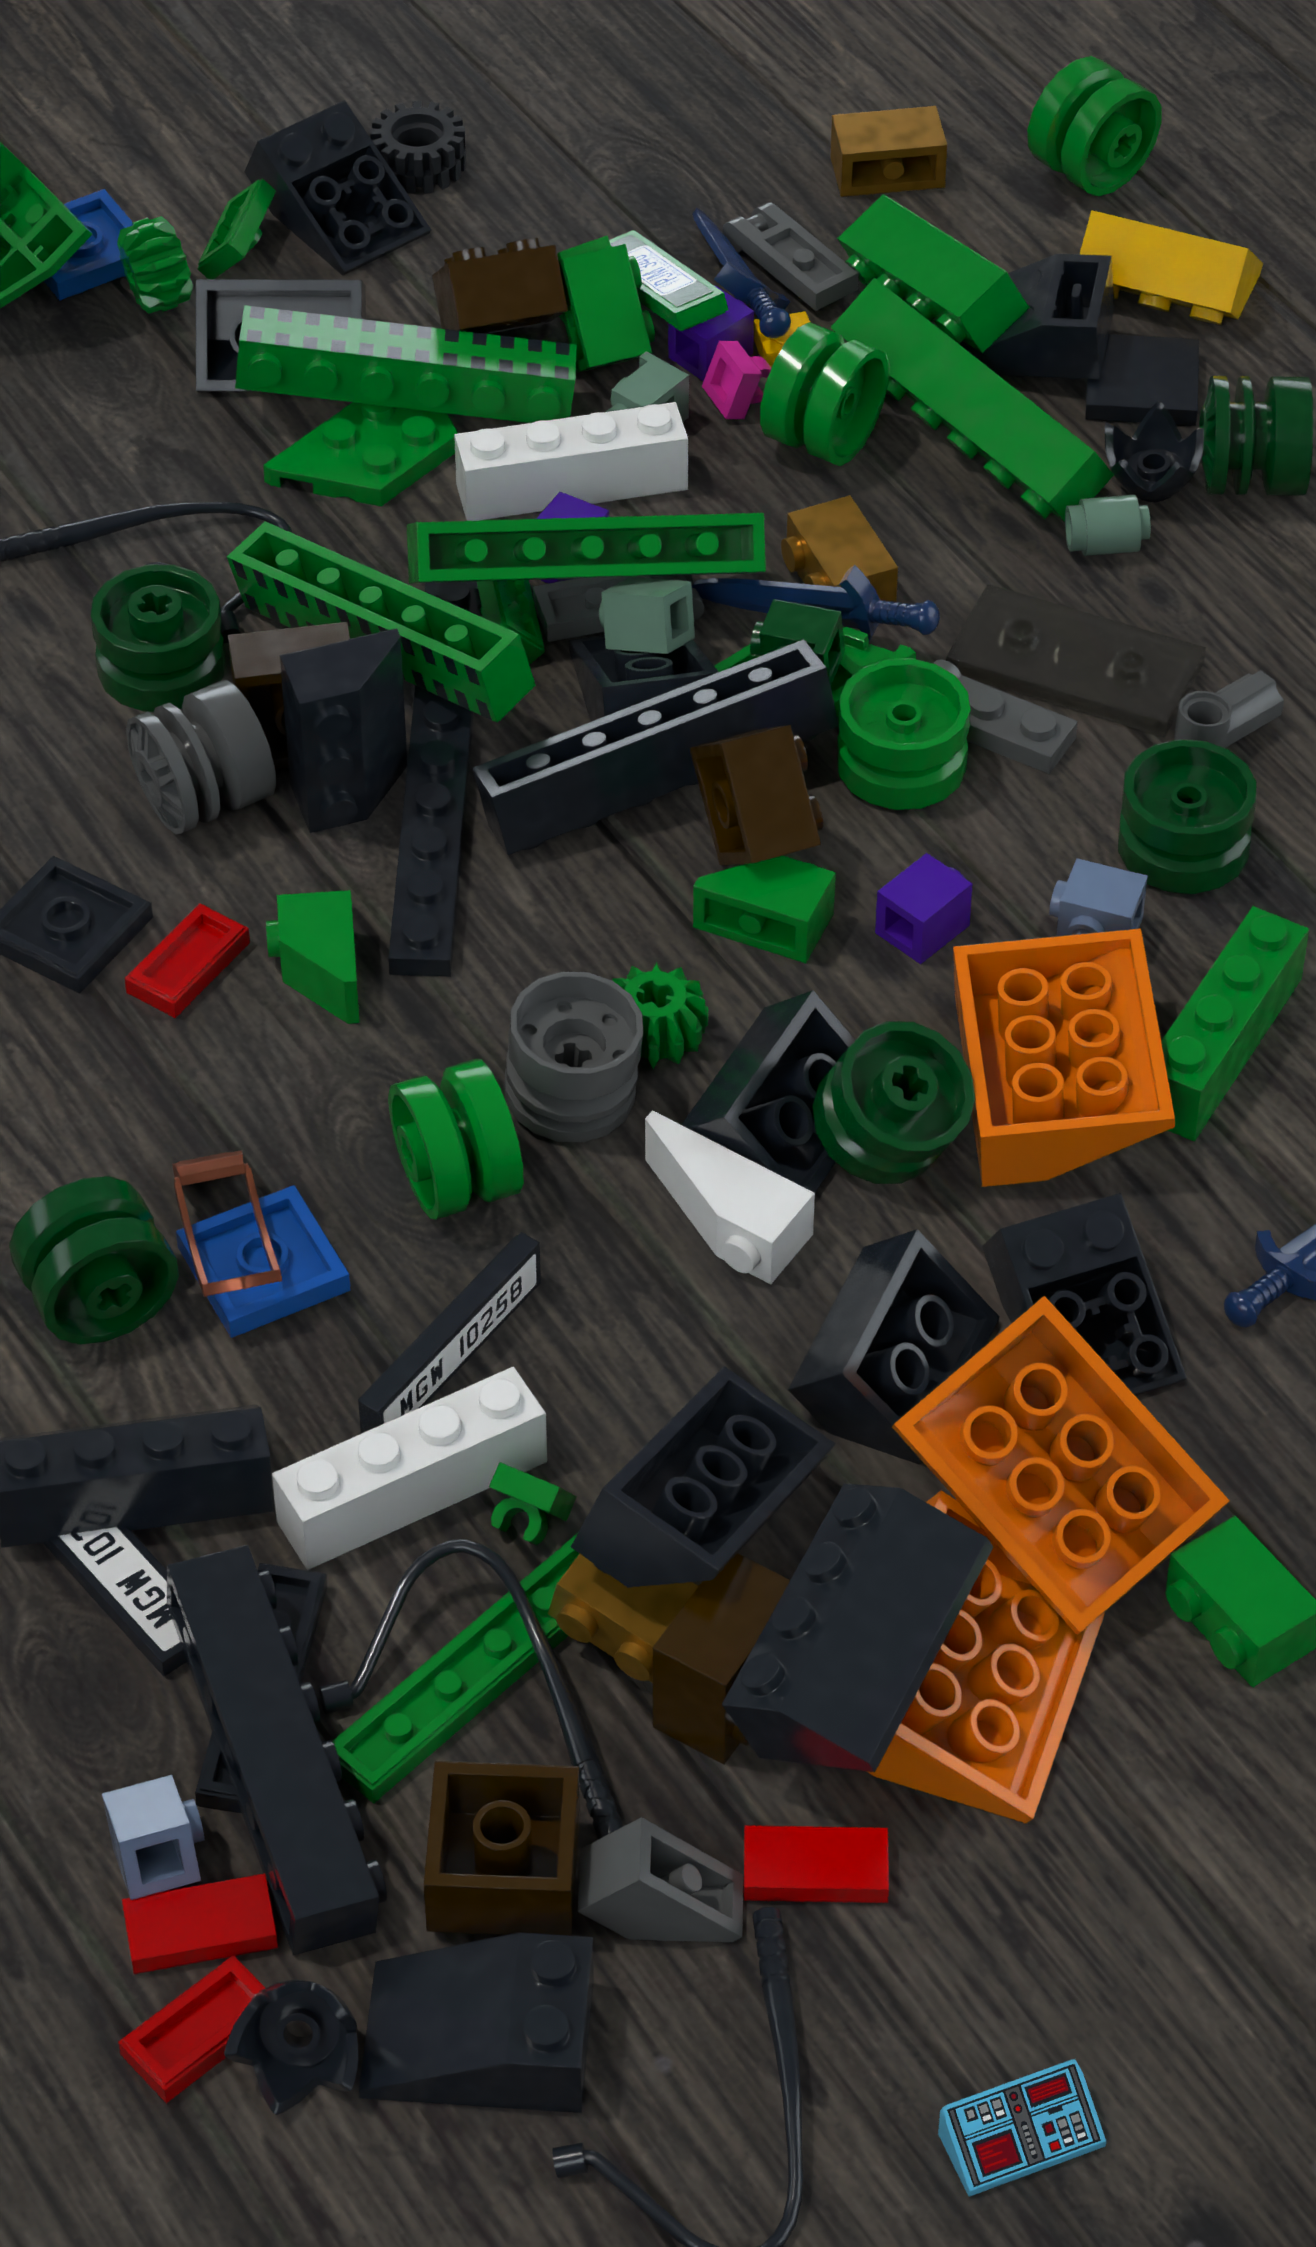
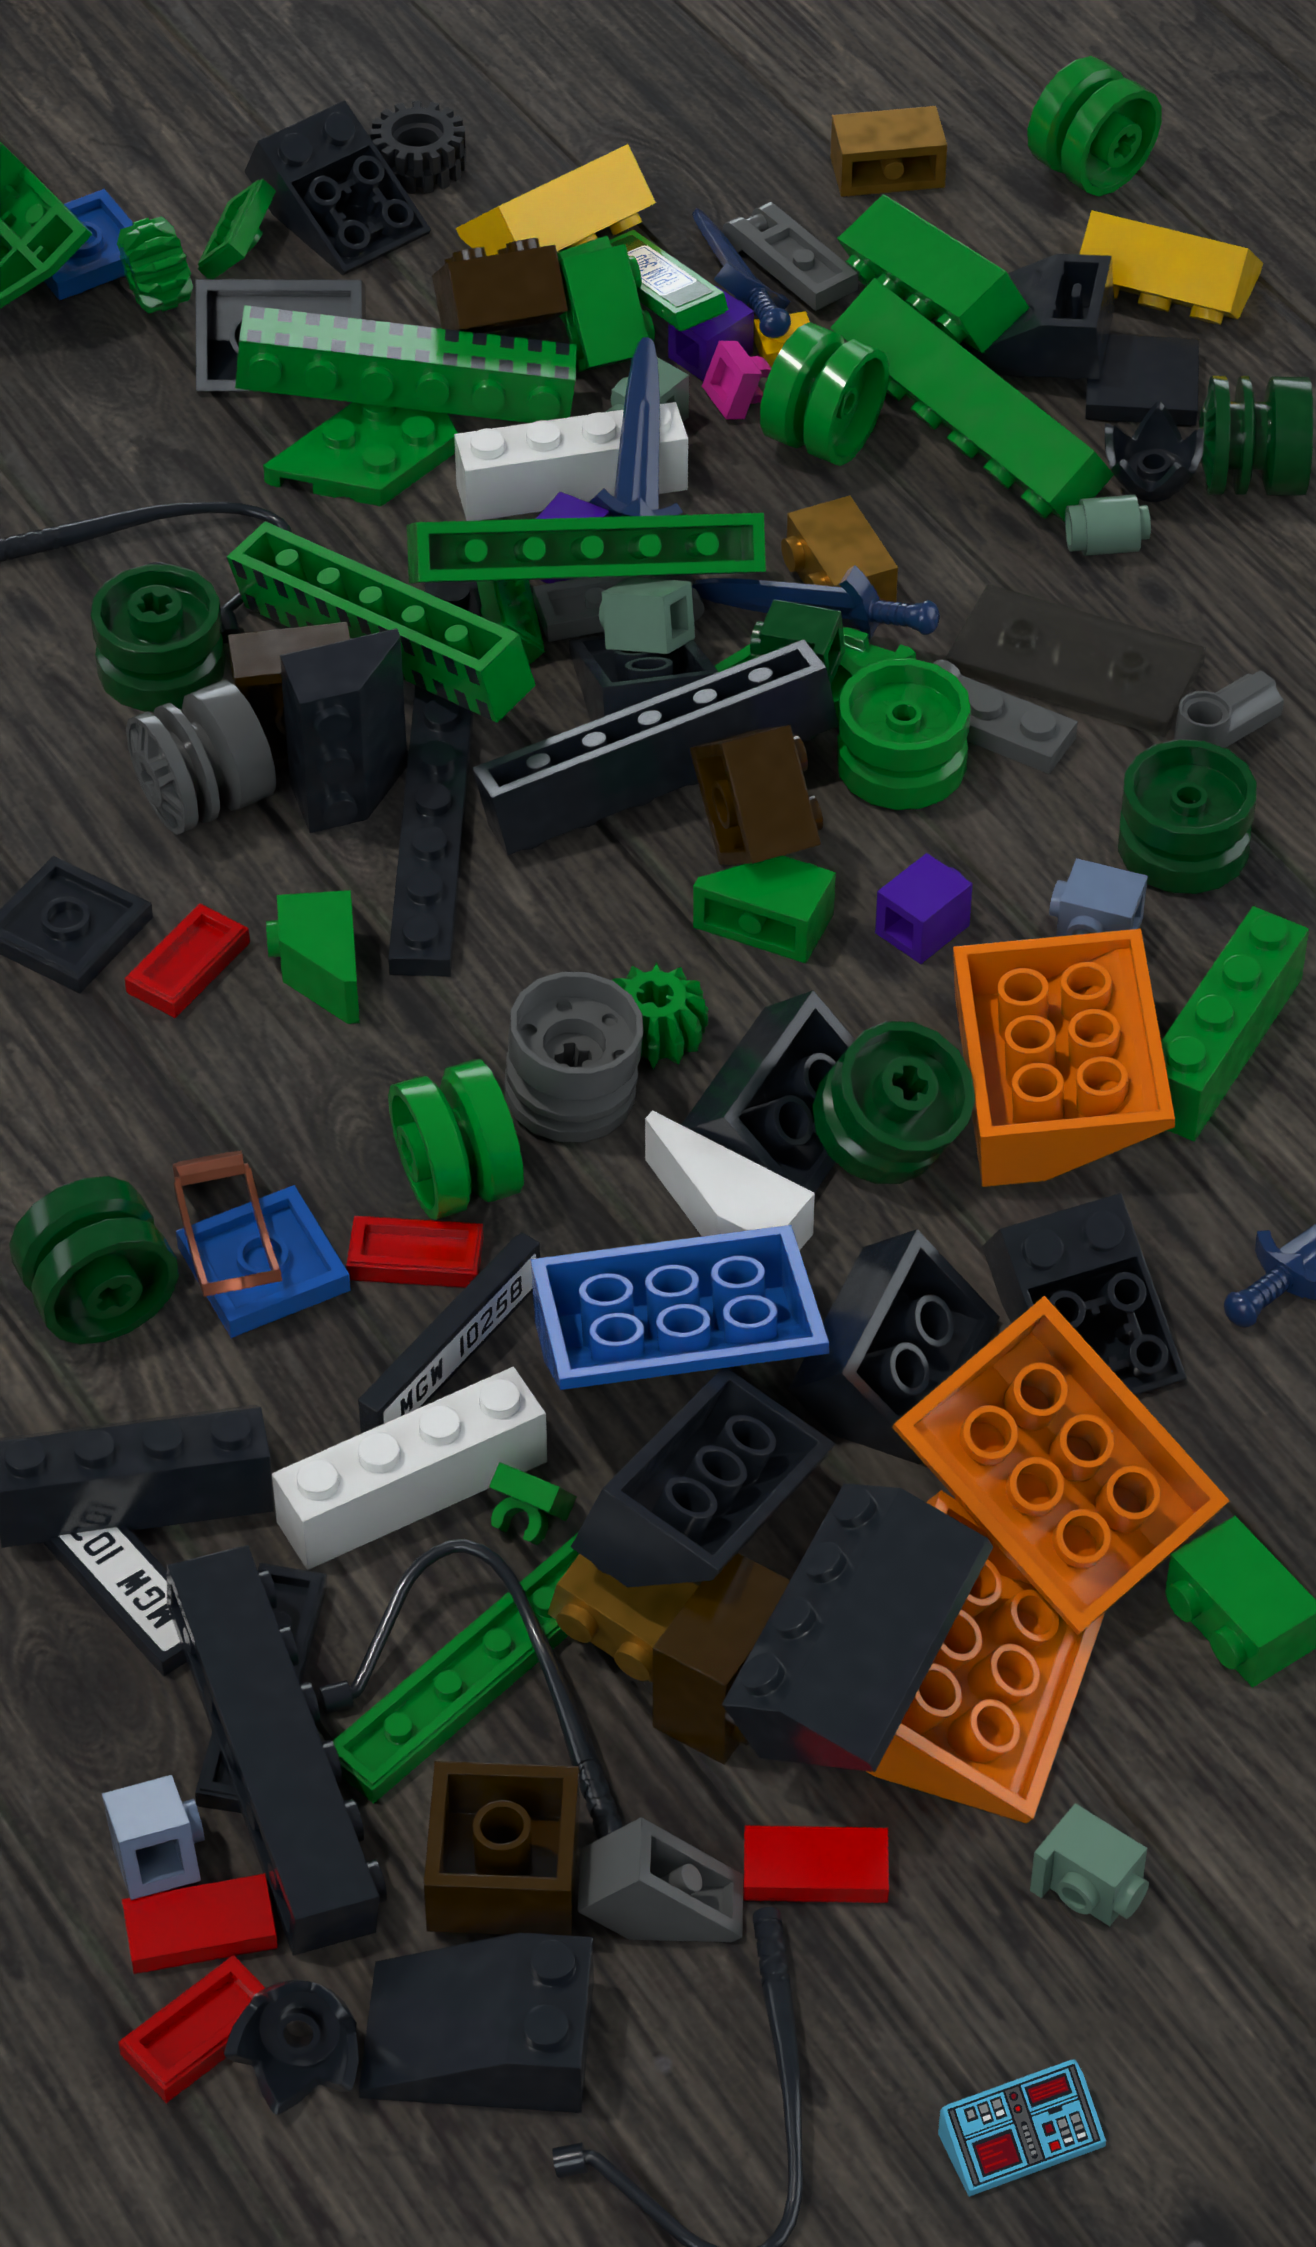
(414, 1251): none -> red tile
(567, 208): none -> yellow slope
(638, 455): none -> dark blue sword
(675, 1307): none -> blue slope
(1091, 1867): none -> sand green brick

